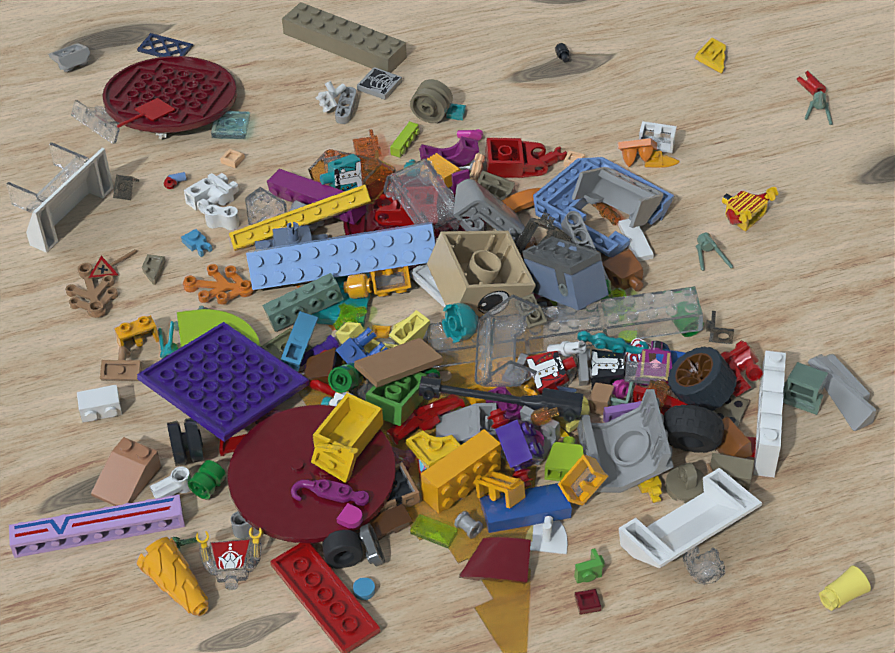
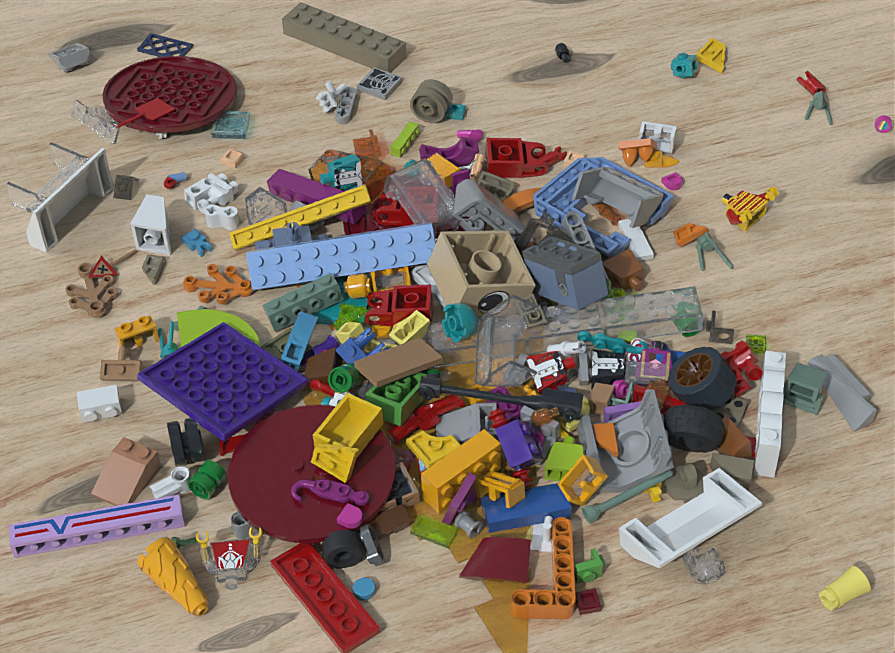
(151, 226): none -> white slope
(400, 304): none -> red brick
(465, 496): none -> magenta plate
(559, 595): none -> orange beam
(592, 513): none -> sand green piece
(605, 437): none -> orange tile
(672, 181): none -> dark pink tile
(684, 65): none -> teal brick
(688, 233): none -> orange tile
(757, 343): none -> clear neon green tile
(883, 124): none -> dark pink tile

